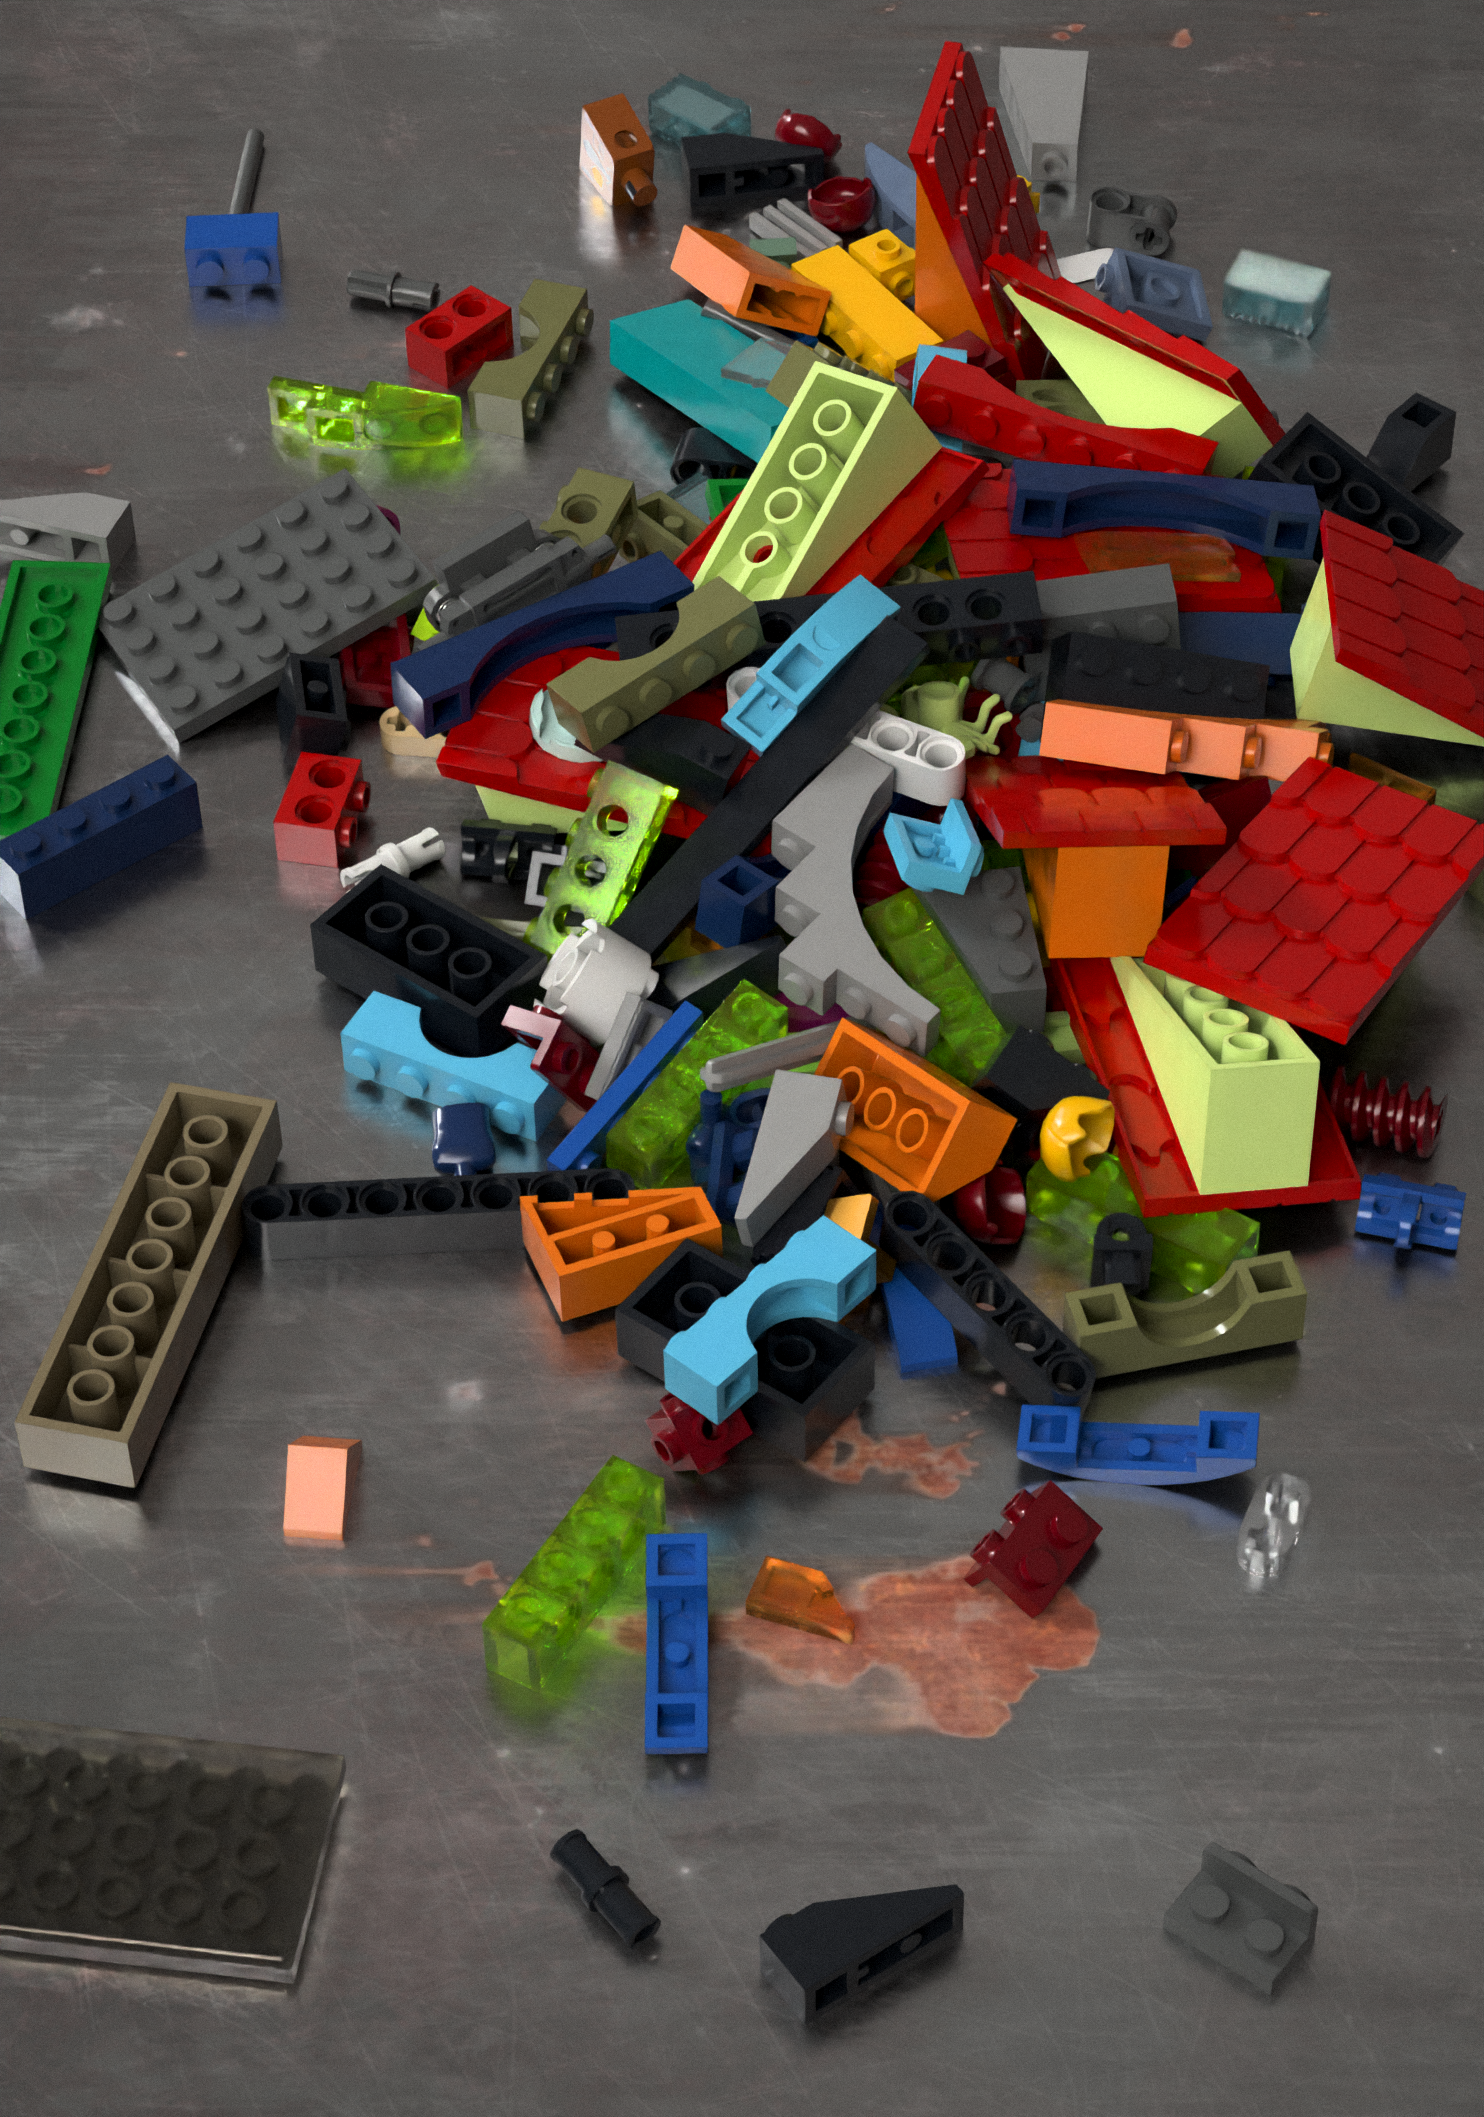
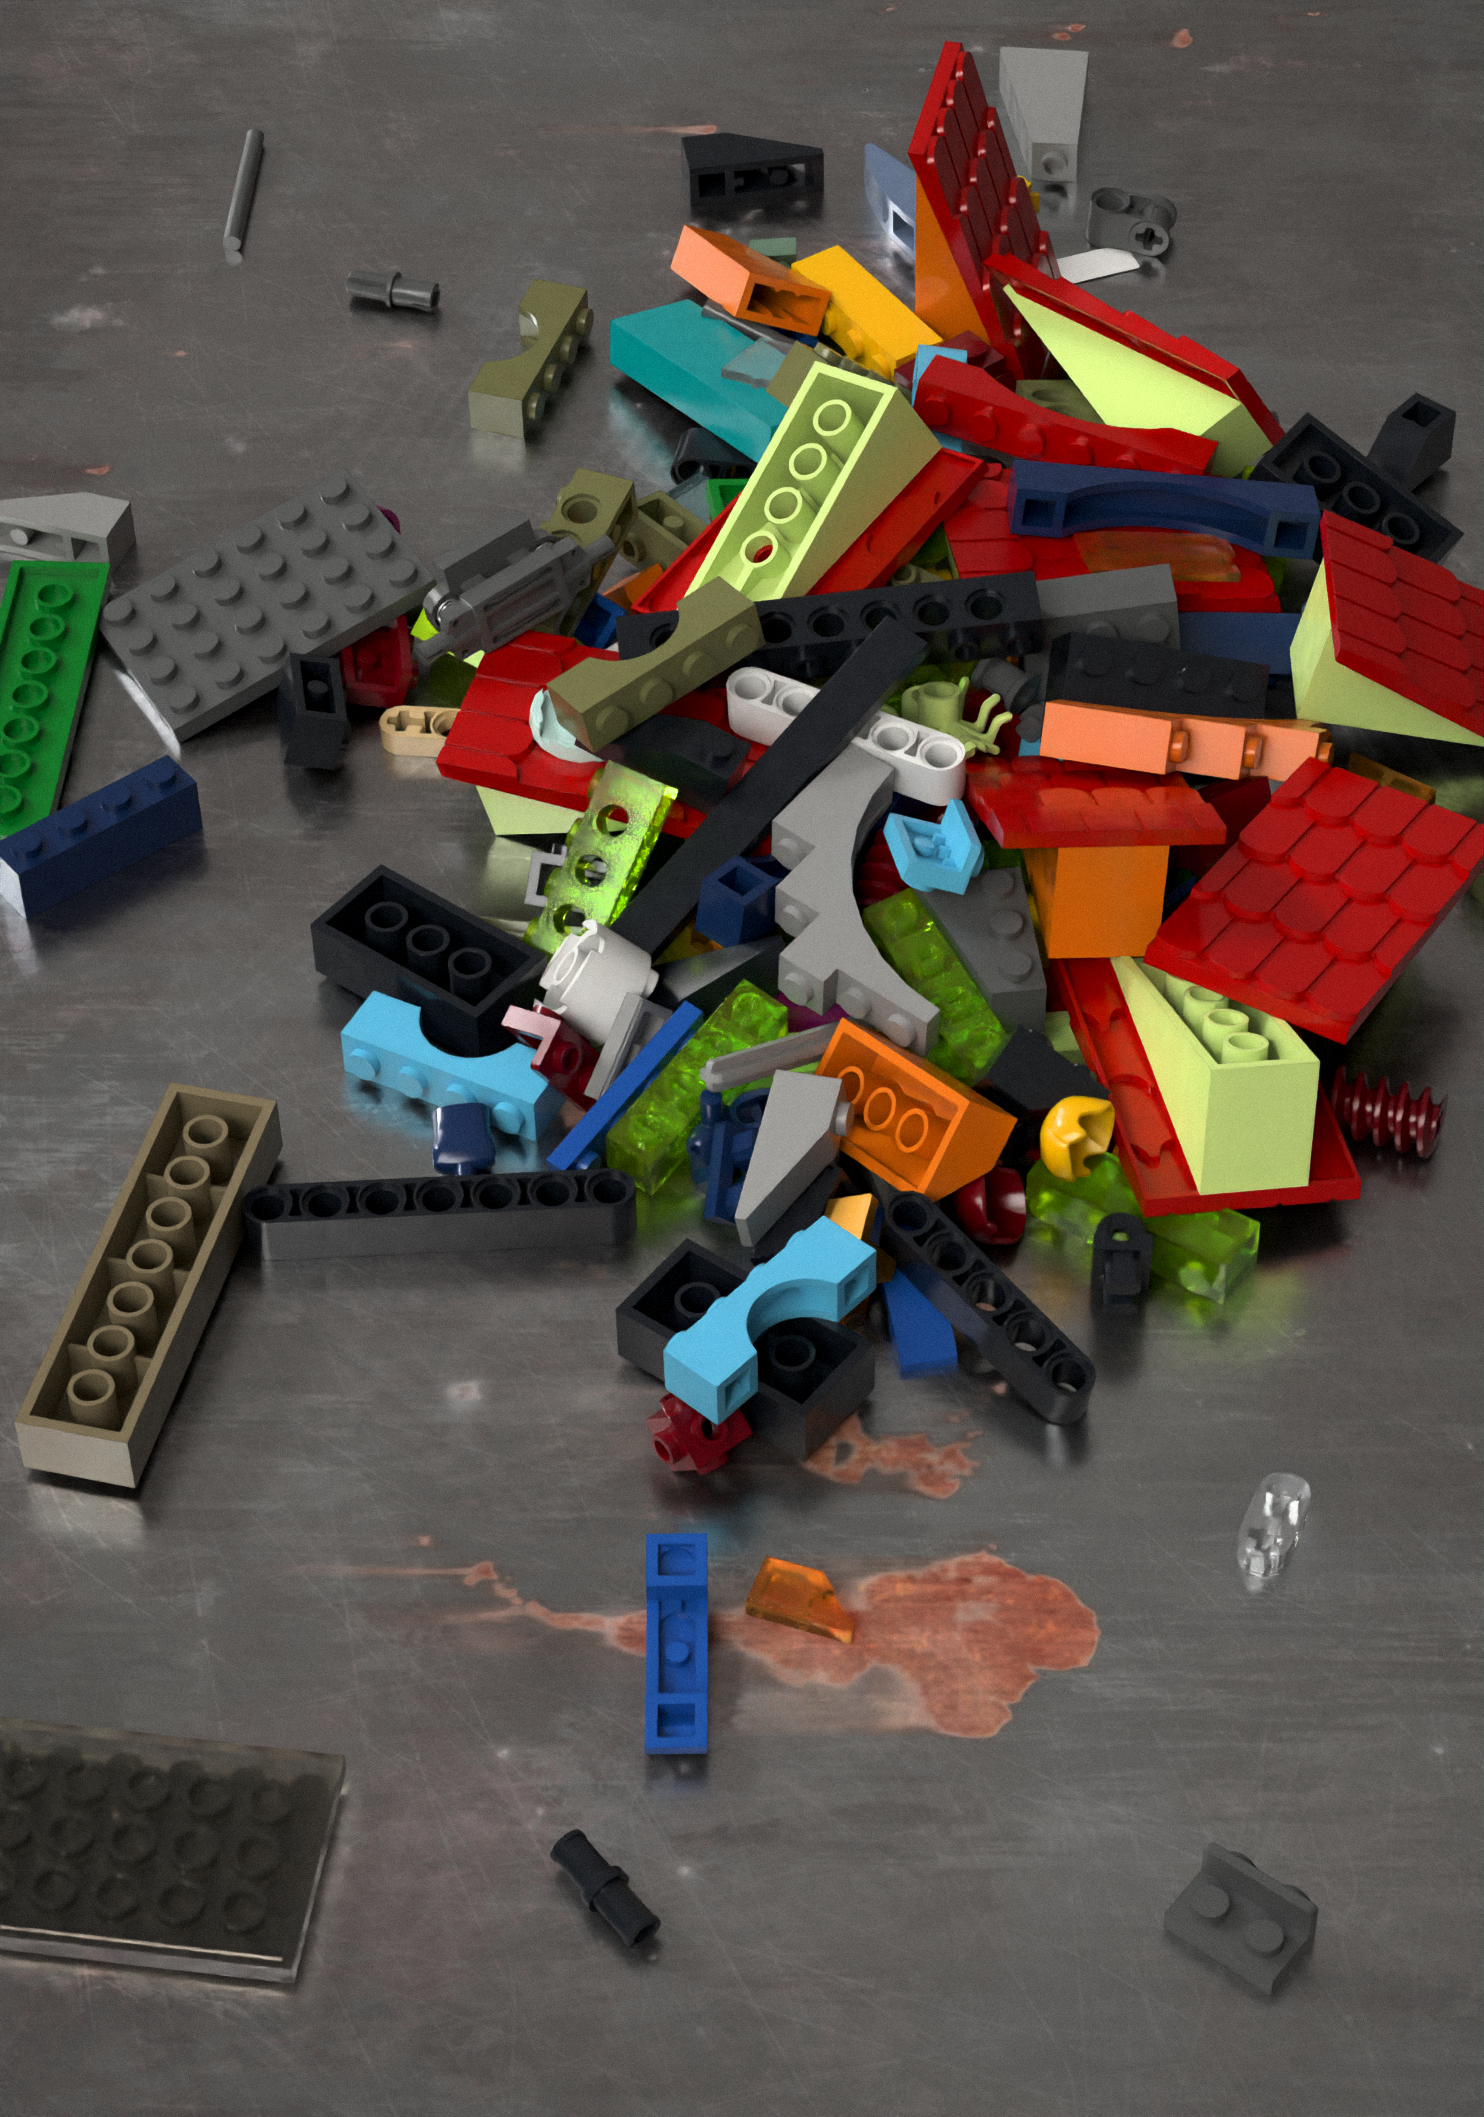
(233, 249): blue brick -> none
(320, 1486): slope -> none
(321, 809): red brick -> none
(375, 419): clear neon green slope -> none
(400, 858): white pin -> none
(451, 678): dark blue arch -> none
(459, 336): red brick -> none
(490, 842): black hips -> none
(574, 1574): clear neon green brick -> none
(605, 1248): orange wedge -> none
(617, 152): dark orange torso -> none
(695, 109): clear light blue brick -> none
(797, 225): light grey tile -> none
(807, 131): dark red hair -> none
(807, 663): medium azure slope -> none
(842, 203): dark red hair -> none
(852, 1943): black slope -> none
(887, 261): yellow brick -> none
(1034, 1547): dark red bracket -> none
(1138, 1452): blue slope -> none
(1157, 291): sand blue plate -> none
(1248, 1308): olive arch -> none
(1276, 292): clear light blue brick -> none
(1391, 1207): blue hips -> none

